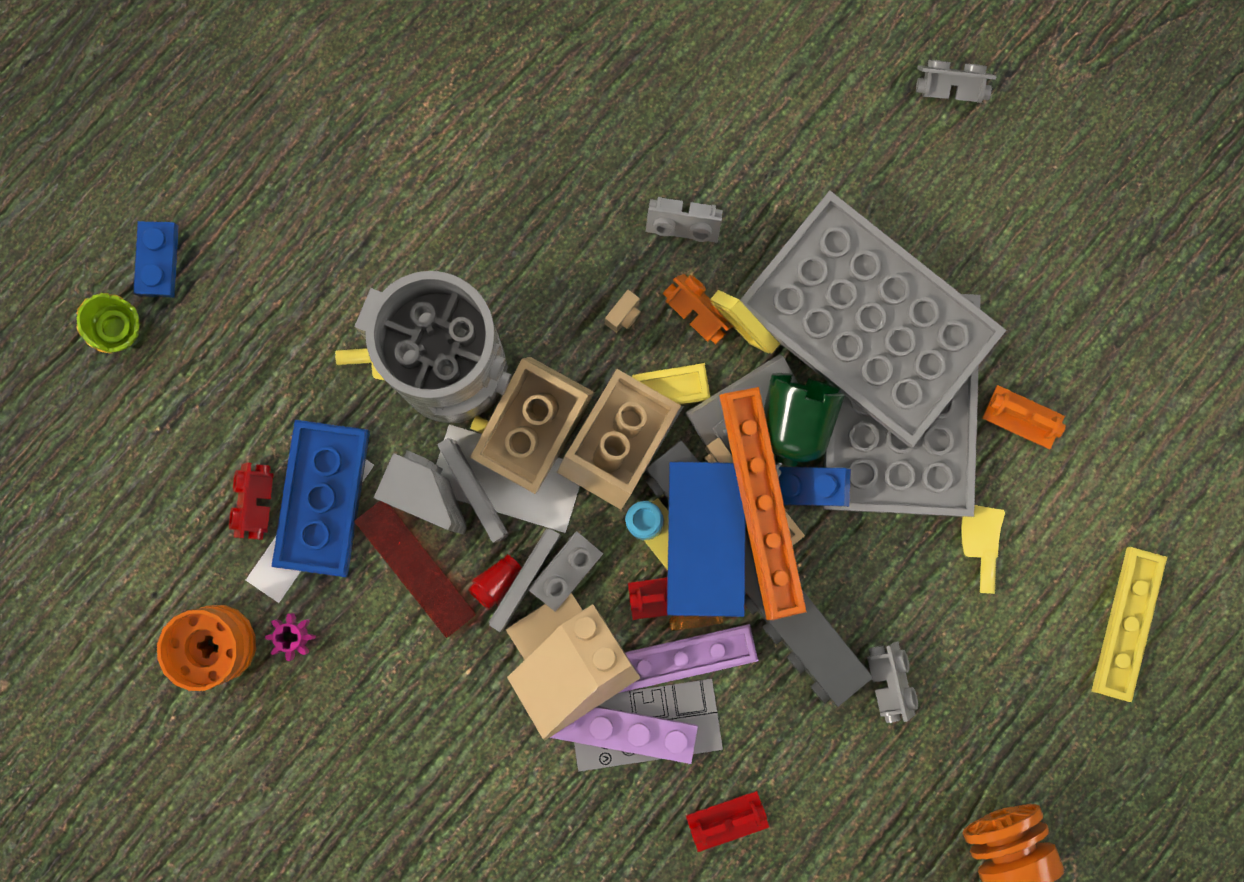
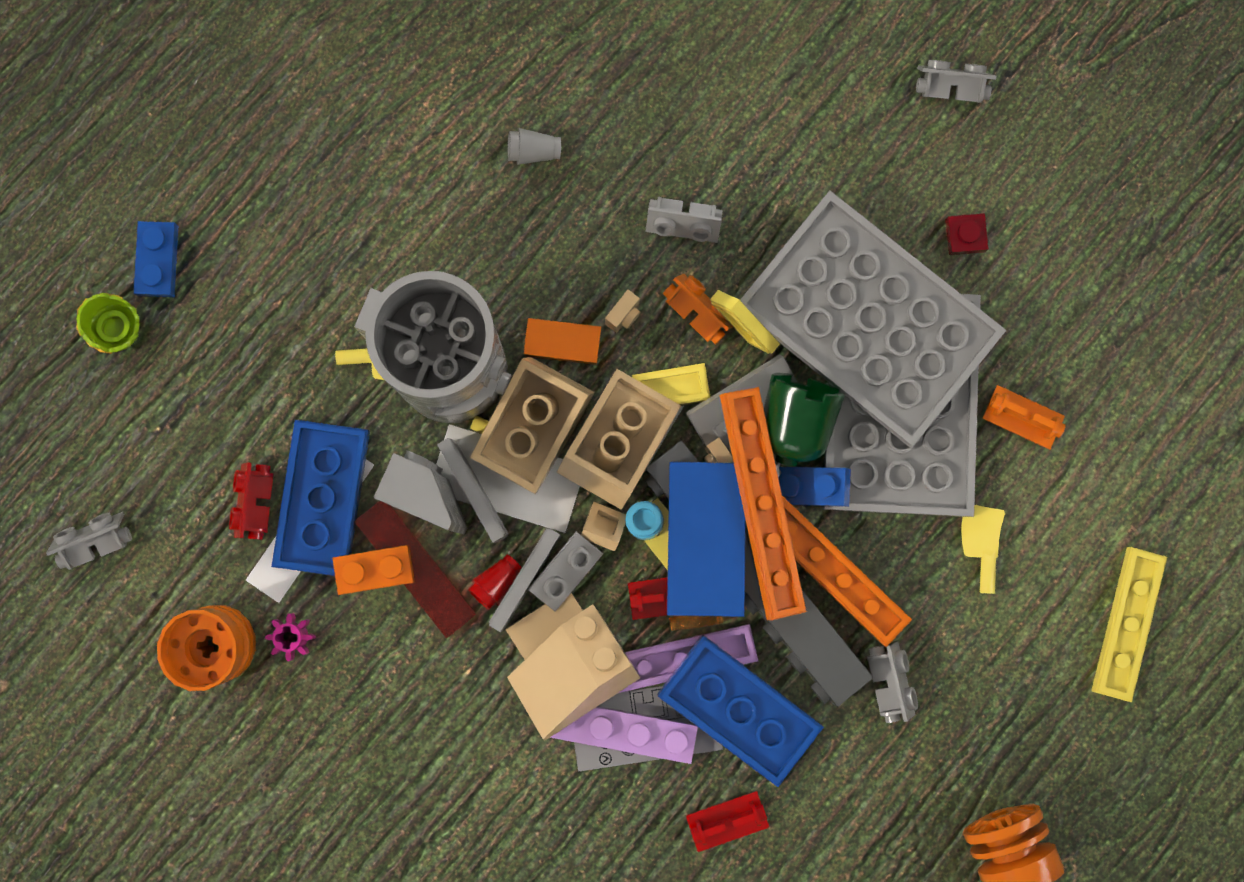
(74, 544): none -> light grey hinge
(373, 570): none -> orange plate
(532, 147): none -> light grey cone
(562, 341): none -> orange tile
(604, 526): none -> tan plate
(740, 710): none -> blue tile
(844, 579): none -> orange tile
(966, 234): none -> dark red plate

